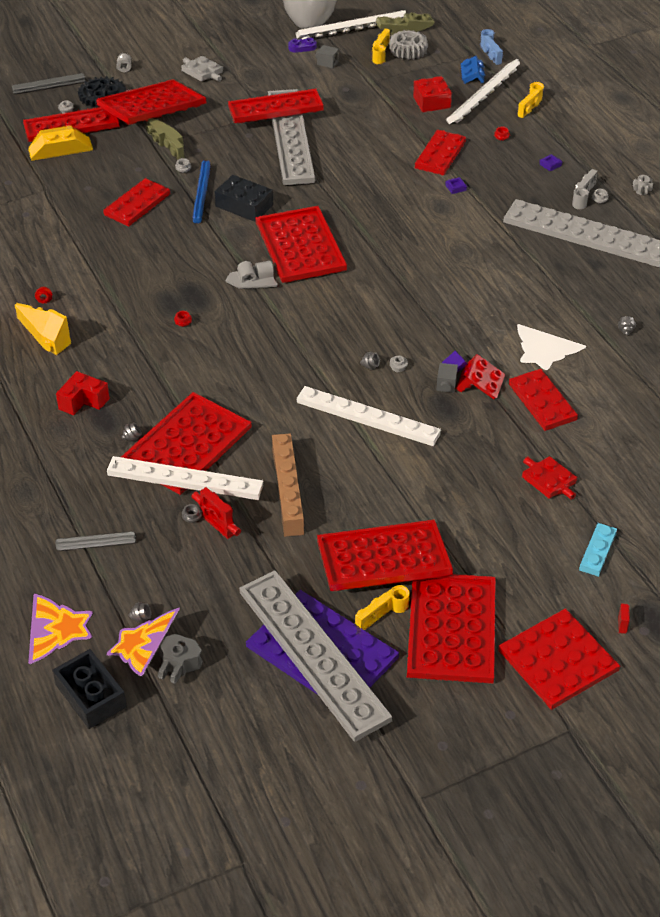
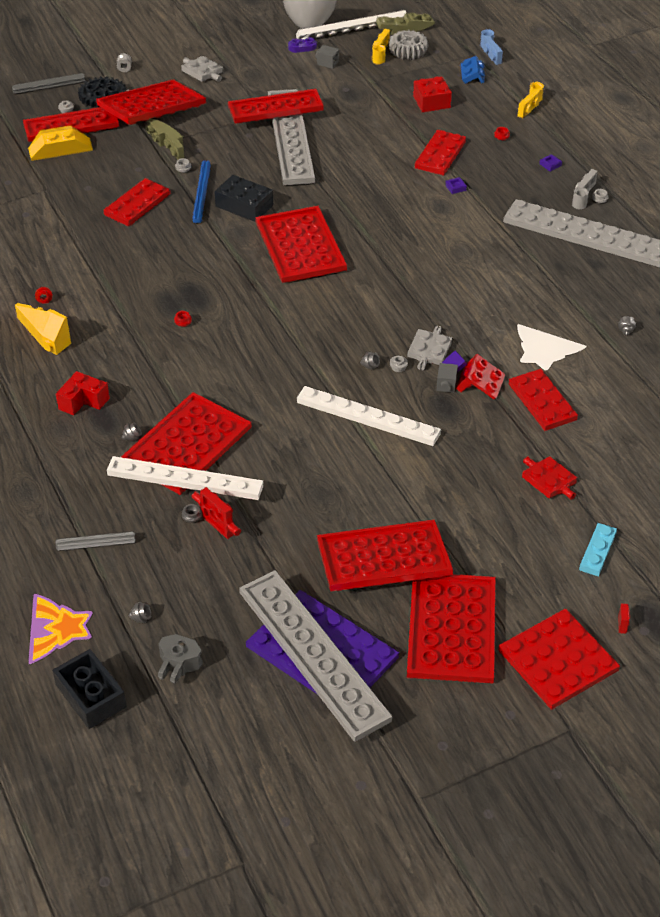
(140, 643): sticker -> none
(253, 276): light grey panel -> none
(288, 485): medium nougat arch -> none
(395, 599): yellow plate -> none
(429, 347): none -> light grey plate
(480, 95): white plate -> none
(642, 185): light grey gear -> none

